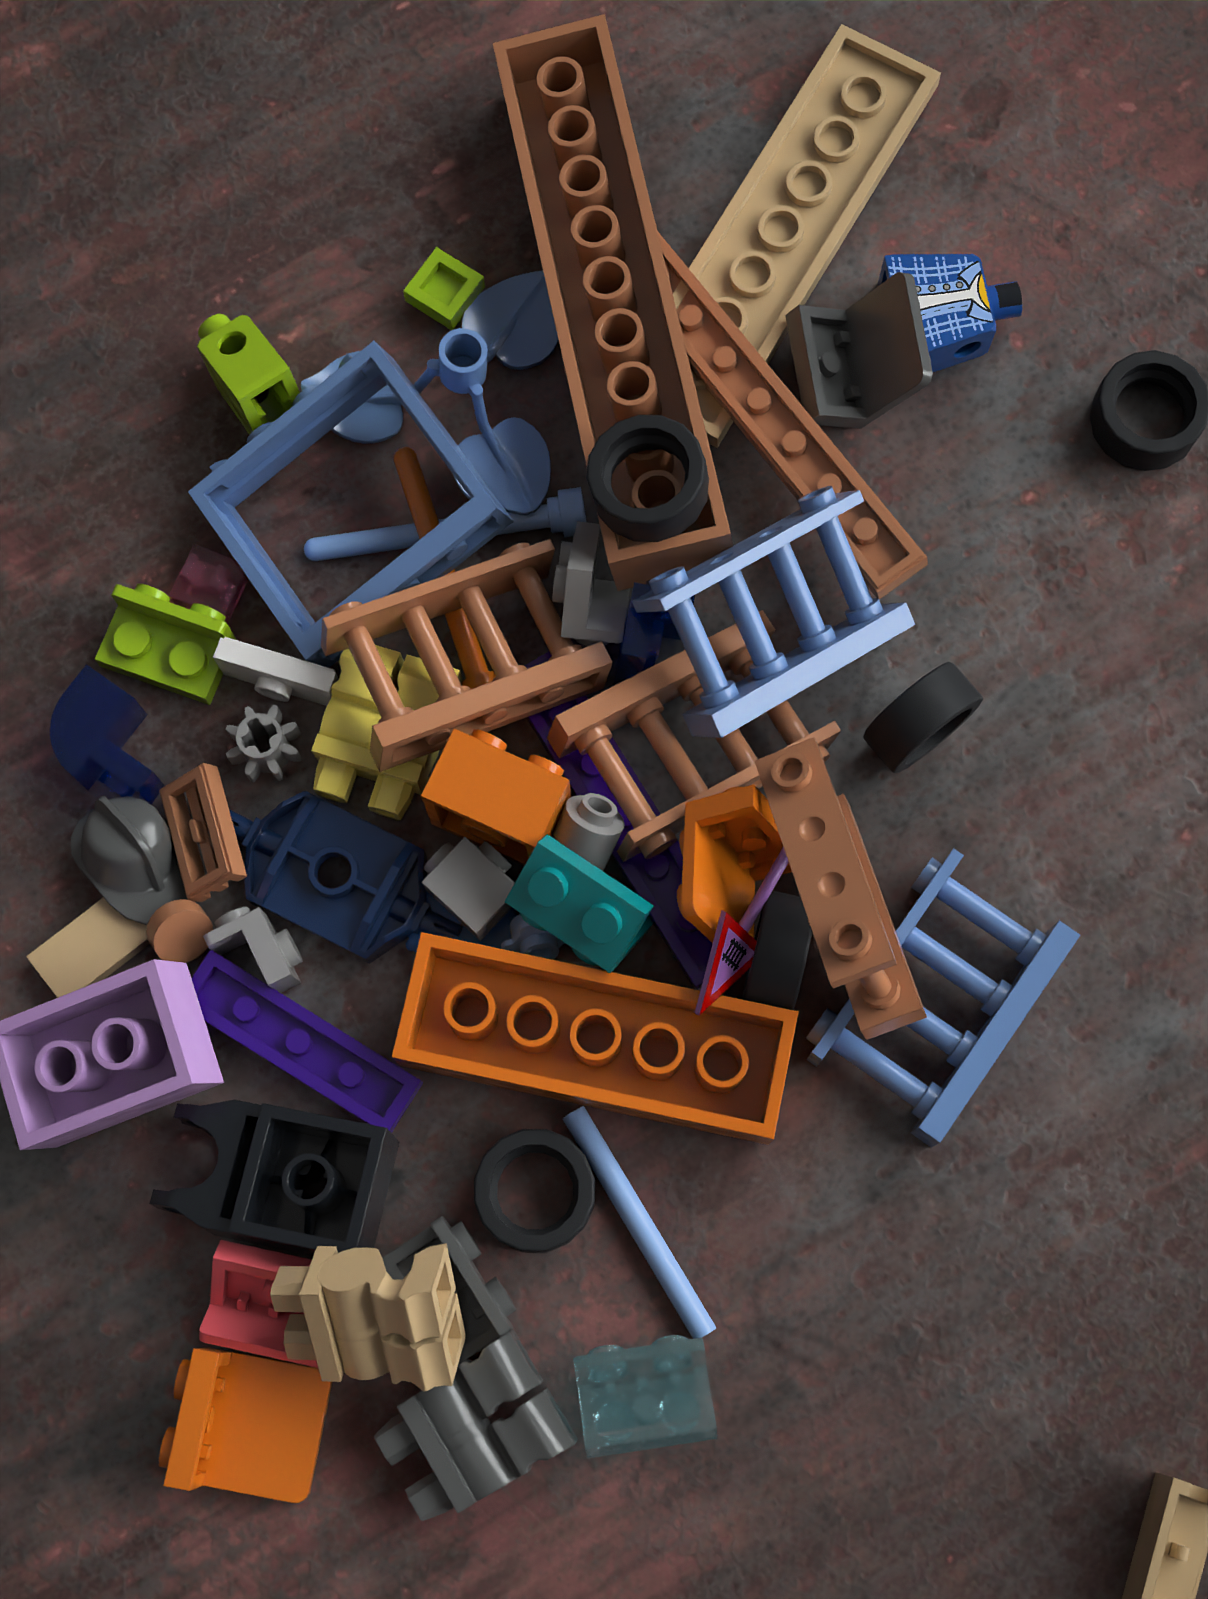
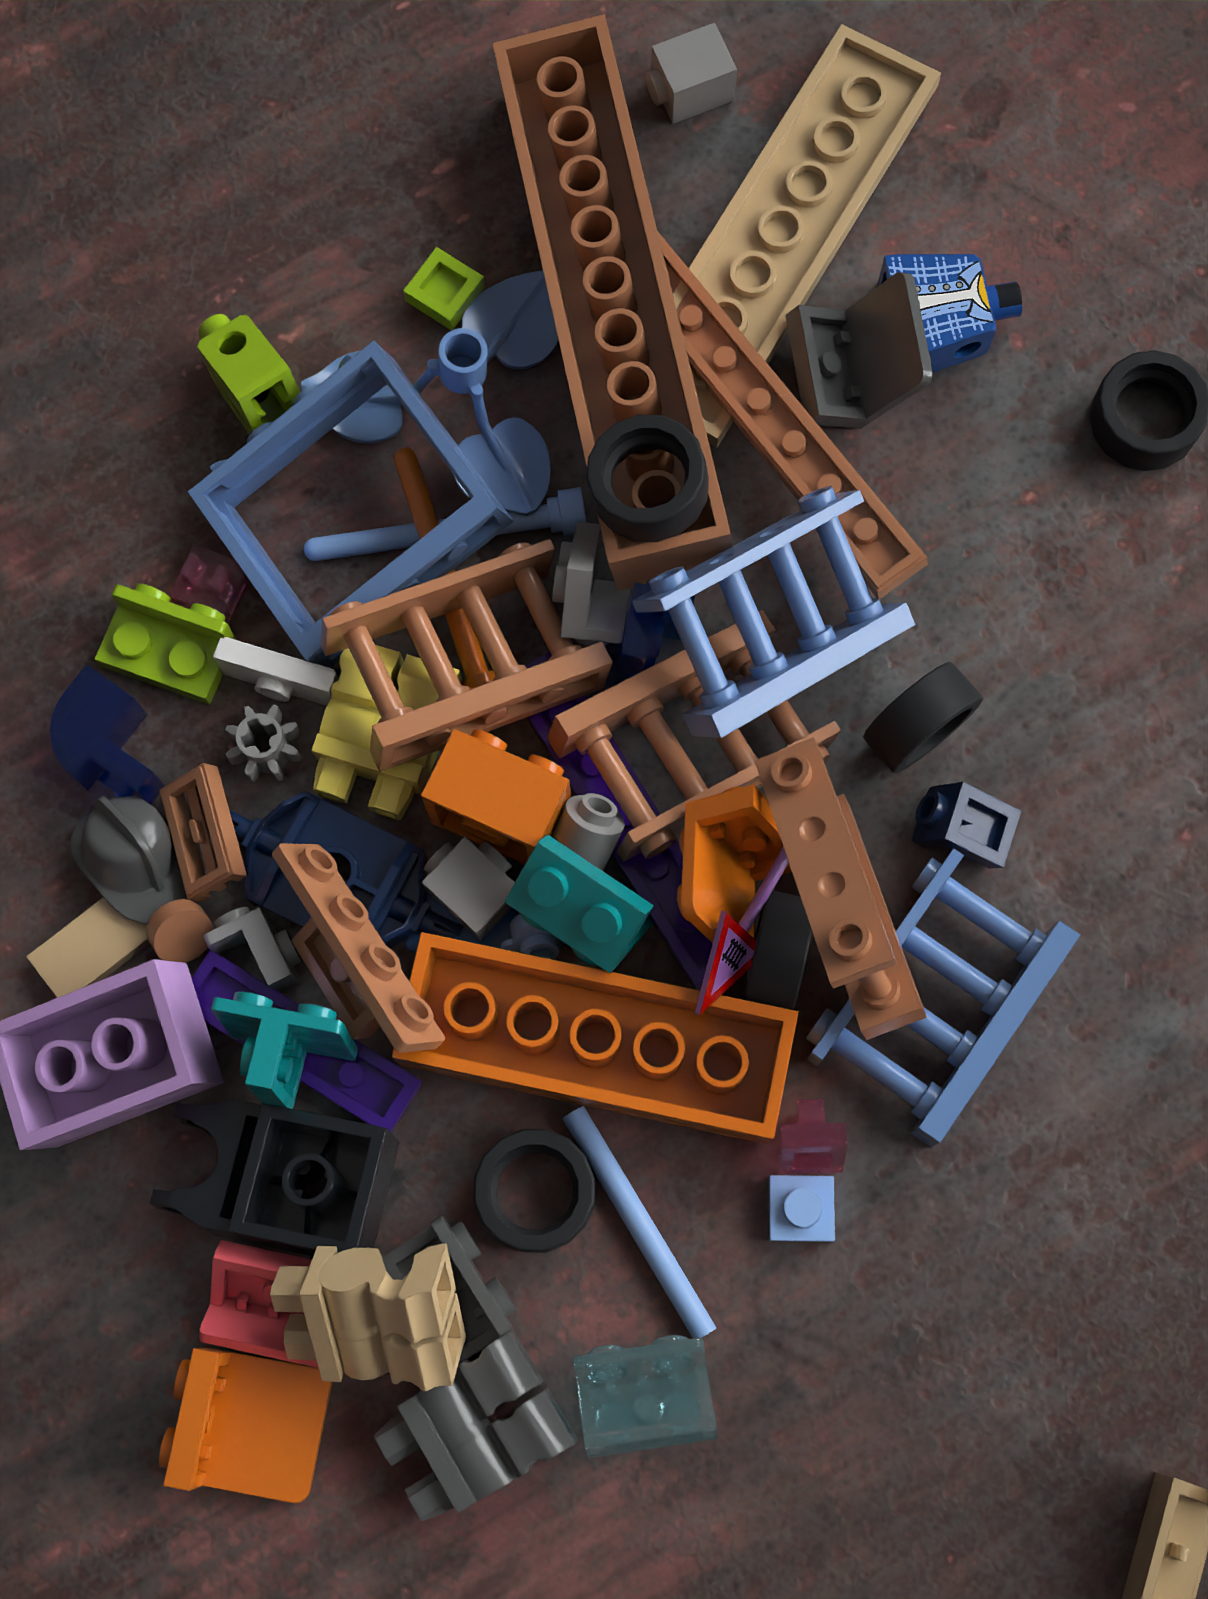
(279, 1042): none -> teal bracket
(350, 958): none -> nougat bracket
(691, 73): none -> light grey brick
(801, 1208): none -> light blue plate
(811, 1143): none -> clear pink tile
(967, 821): none -> dark blue bracket

